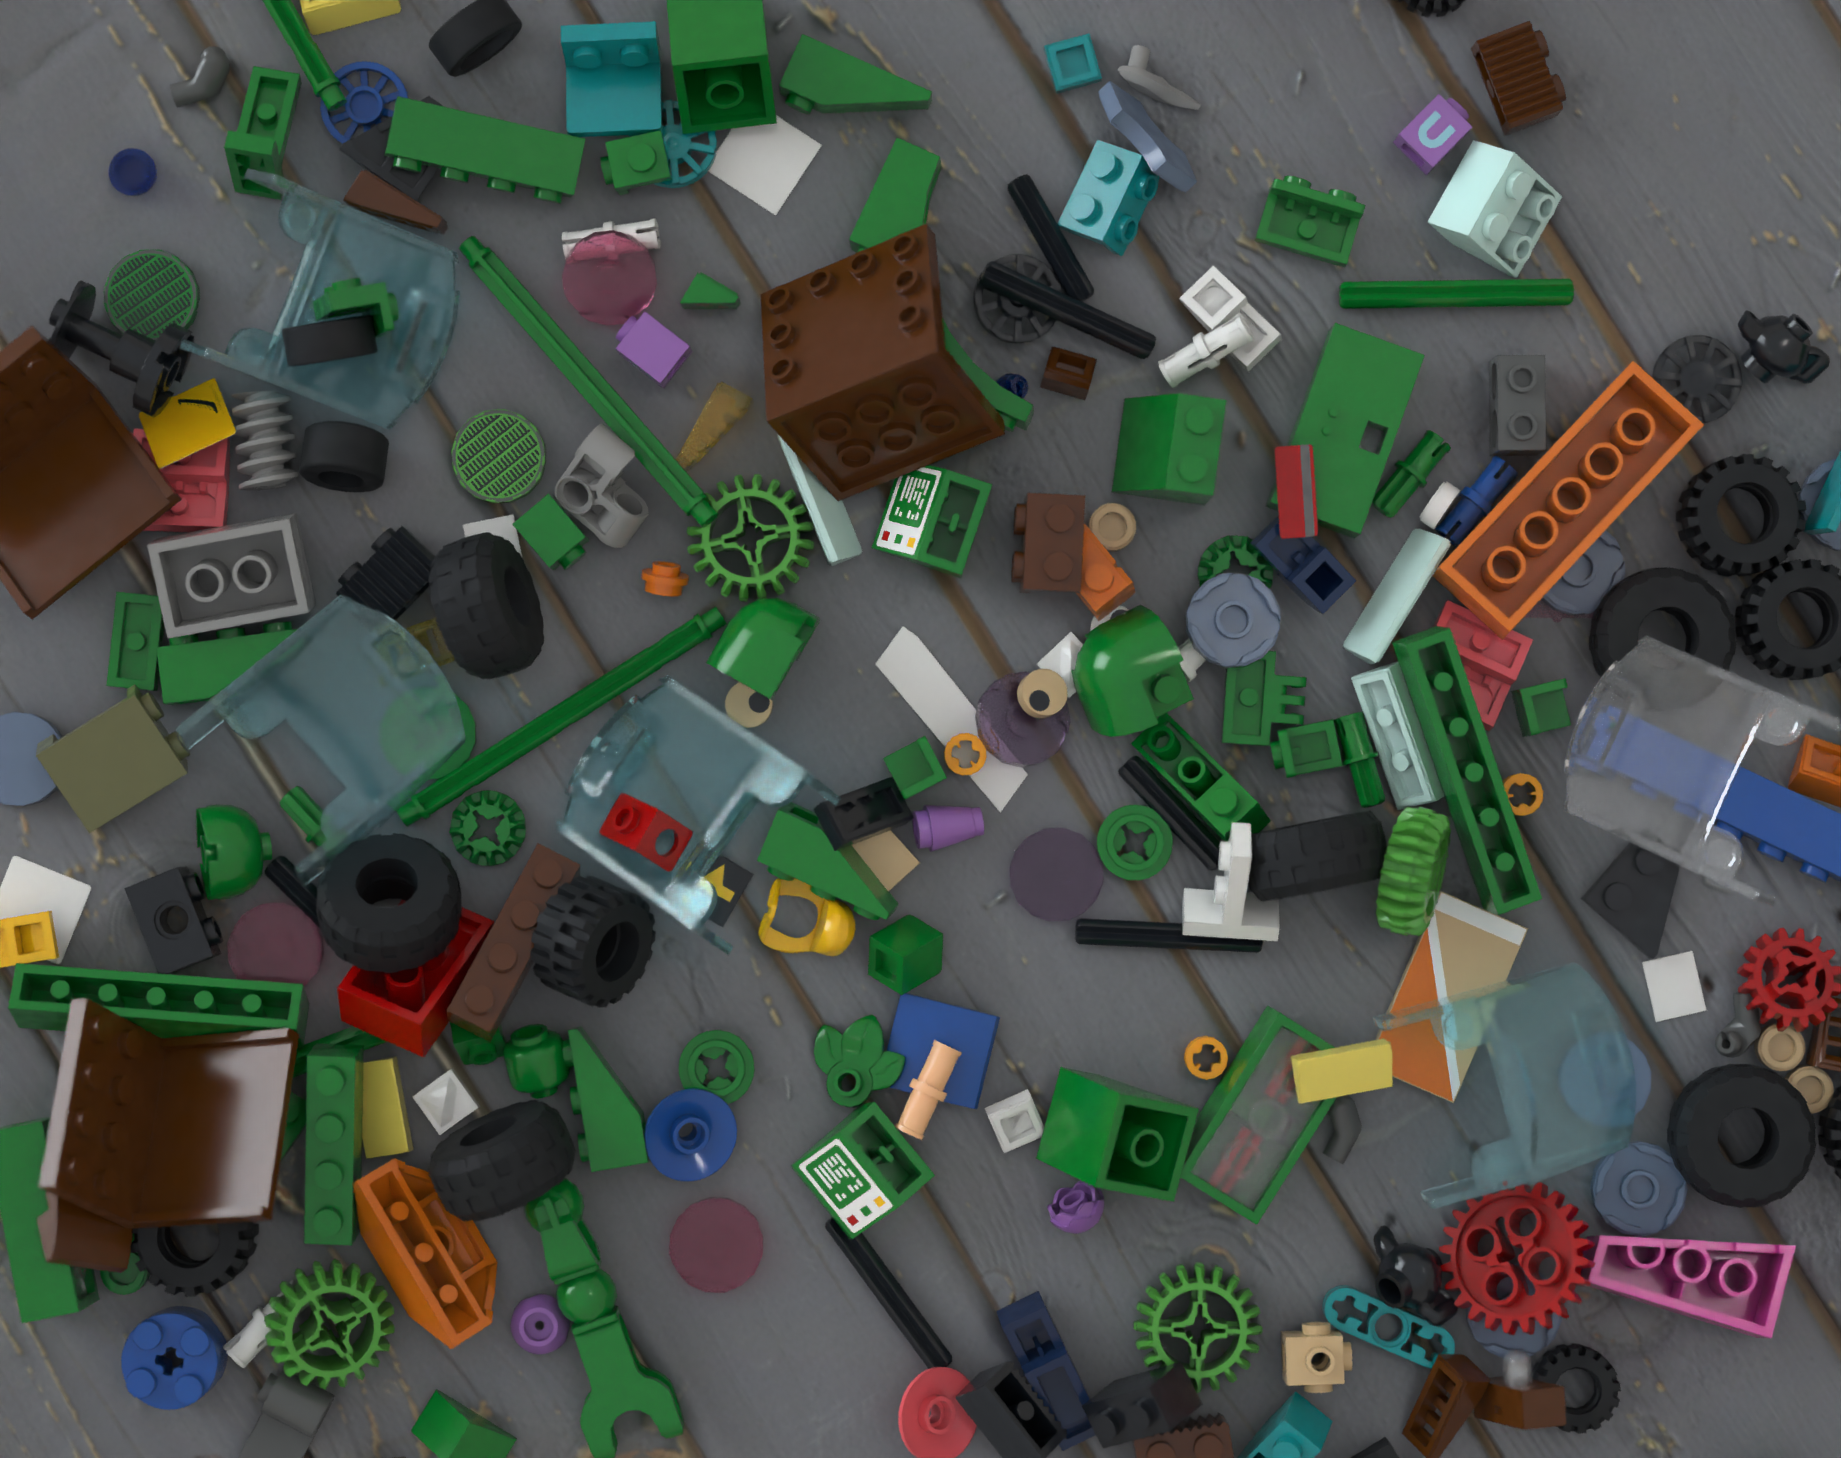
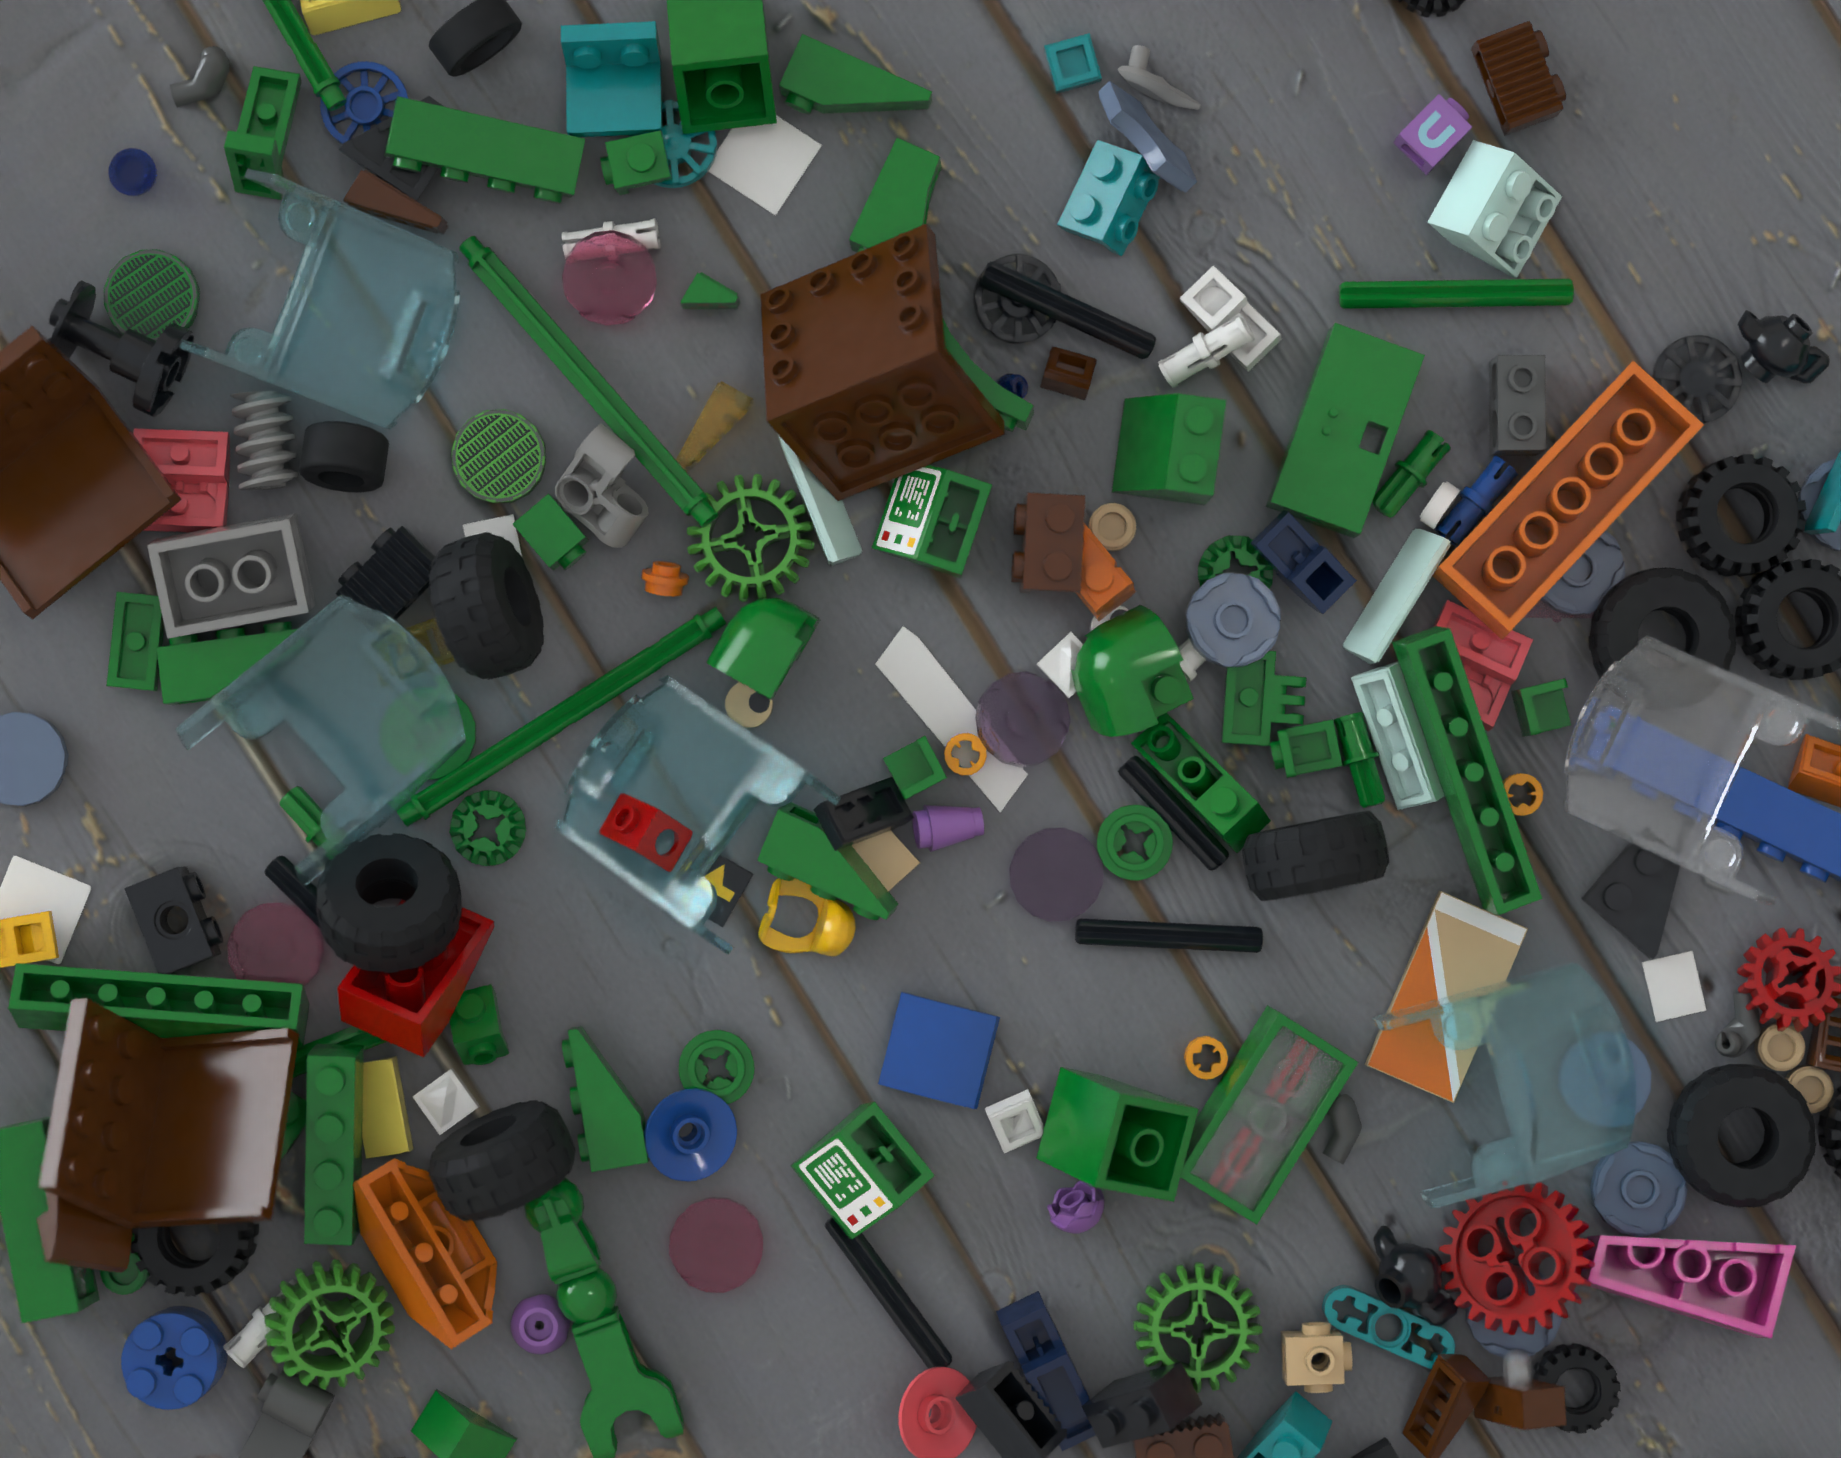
(114, 759): olive panel -> none
(188, 424): yellow sticker -> none
(230, 850): green cylinder -> none
(329, 340): black tyre -> none
(351, 298): green bracket -> none
(506, 950): reddish brown brick -> none
(535, 1060): green head -> none
(593, 941): black tyre -> none
(652, 348): medium lavender brick -> none
(856, 1053): green plate -> none
(905, 954): green panel -> none
(928, 1090): light nougat pin -> none
(1042, 693): tan tile -> none
(1050, 238): black axle -> none
(1229, 908): white bracket -> none
(1296, 491): red sticker -> none
(1310, 220): green bracket -> none
(1343, 1070): light yellow slope -> none
(1413, 871): bright green gear -> none

